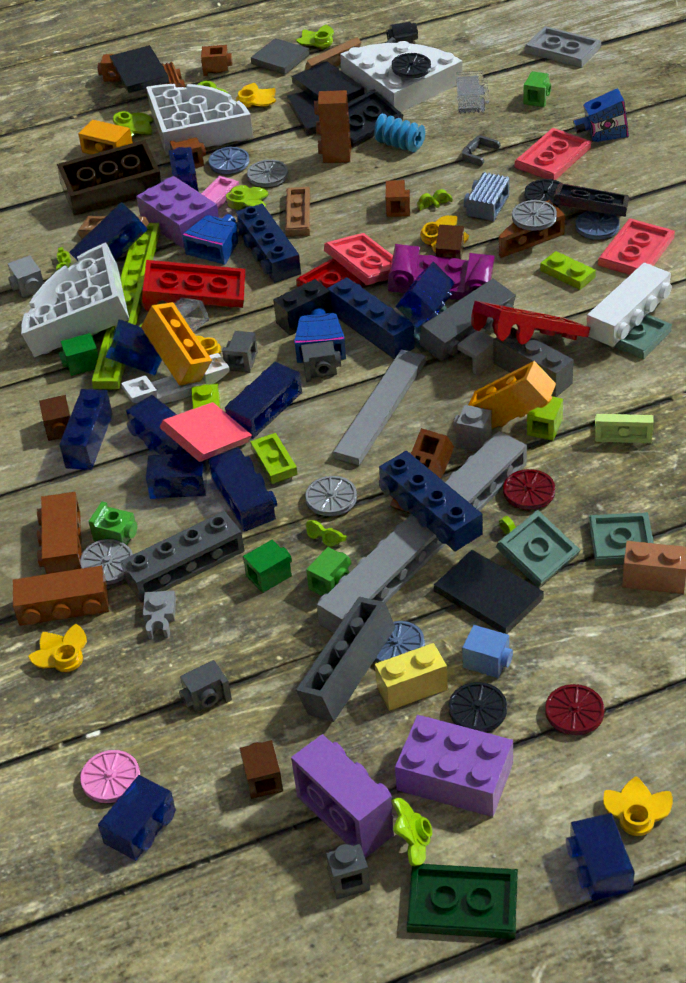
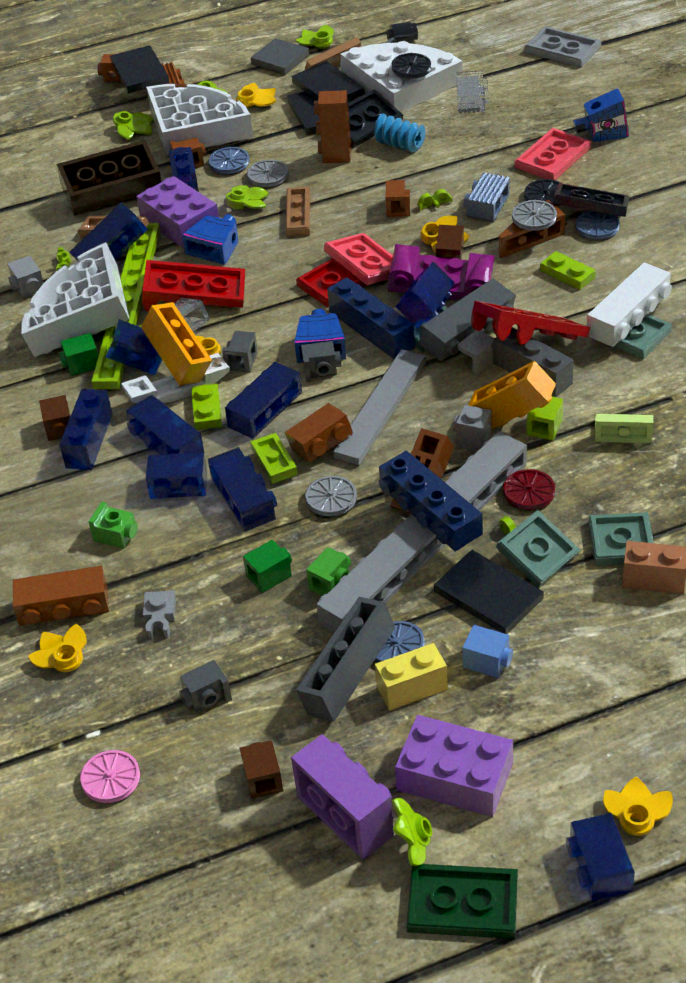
(59, 533): dark orange brick -> none
(102, 136): light orange brick -> none
(108, 554): light grey wheel -> none
(137, 817): clear blue brick -> none
(183, 555): dark grey brick -> none
(205, 431): coral tile -> none
(215, 59): dark orange brick -> none
(218, 189): bright pink tile -> none
(268, 243): dark blue brick -> none
(300, 303): black brick -> none
(319, 432): none -> dark orange brick
(329, 536): lime piece -> none
(346, 862): dark grey brick -> none
(473, 144): dark grey piece -> none
(478, 706): black wheel -> none
(536, 89): bright green brick -> none
(574, 709): dark red wheel -> none
(634, 245): coral tile -> none

